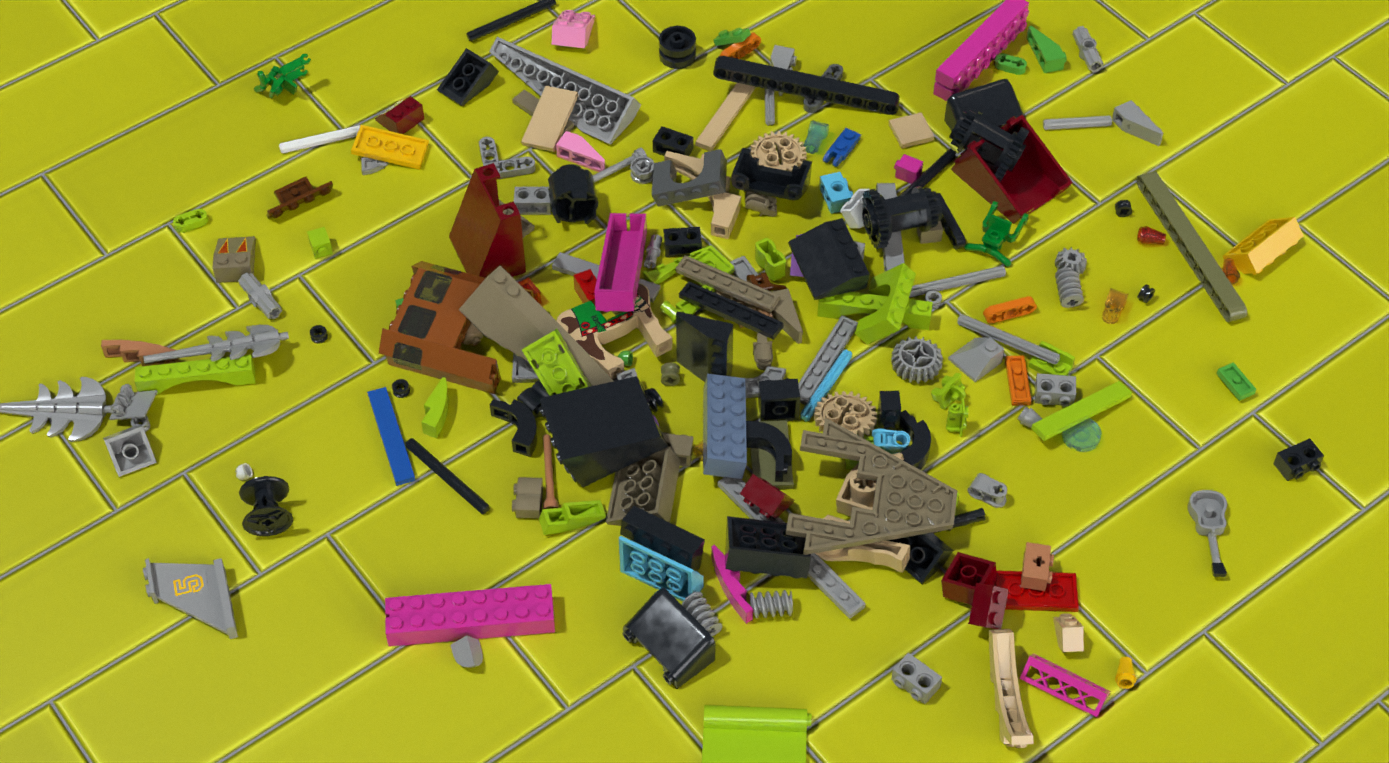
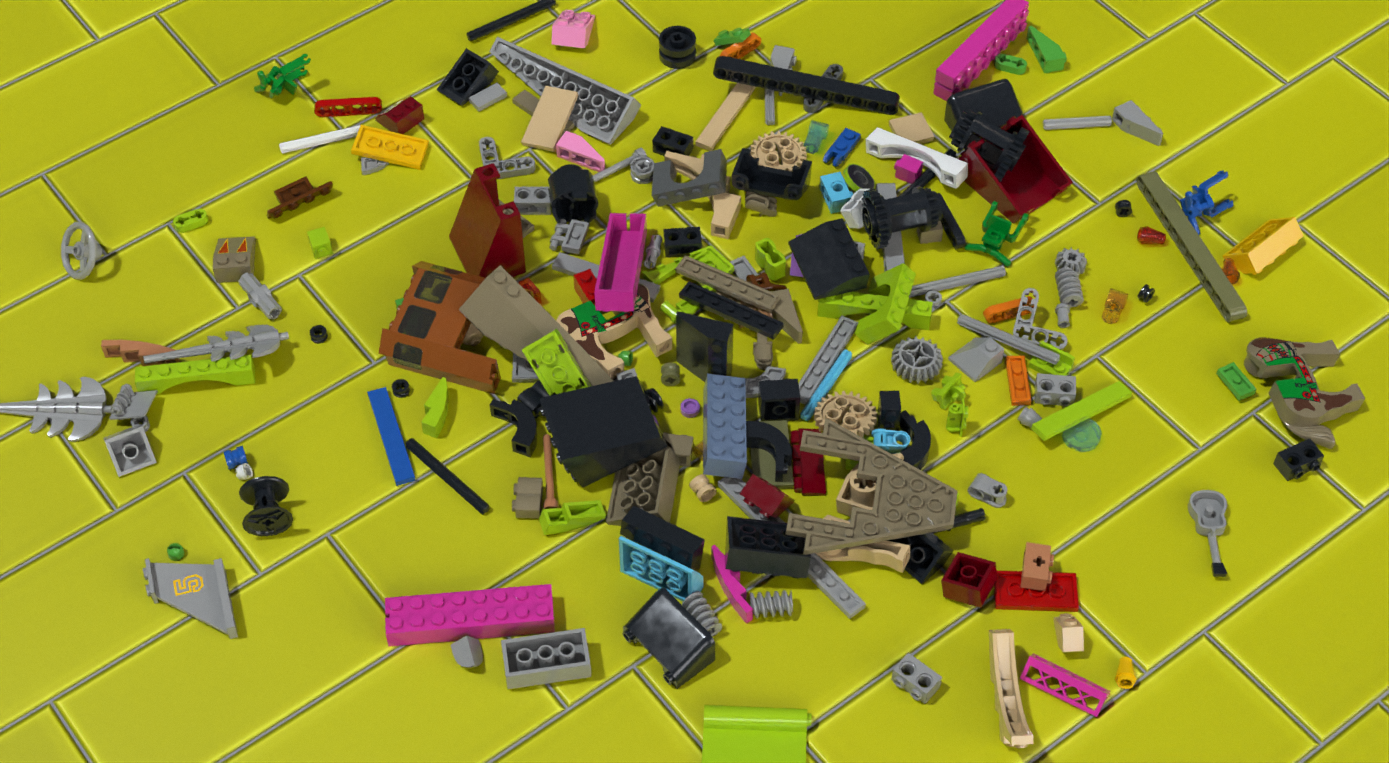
(84, 250): none -> light grey piece
(175, 551): none -> bright green hinge
(235, 457): none -> blue wheel
(348, 108): none -> red beam
(488, 97): none -> light grey tile
(546, 658): none -> light grey brick
(574, 237): none -> light grey plate
(690, 408): none -> medium lavender tile
(701, 486): none -> tan wheel
(807, 467): none -> dark red windscreen
(858, 177): none -> tile
(889, 145): none -> white arch
(988, 606): dark red slope -> none
(1027, 324): none -> light grey beam
(1063, 317): none -> light grey pin
(1087, 49): light grey piece -> none
(1200, 200): none -> blue piece
(1299, 400): none -> dark tan animal

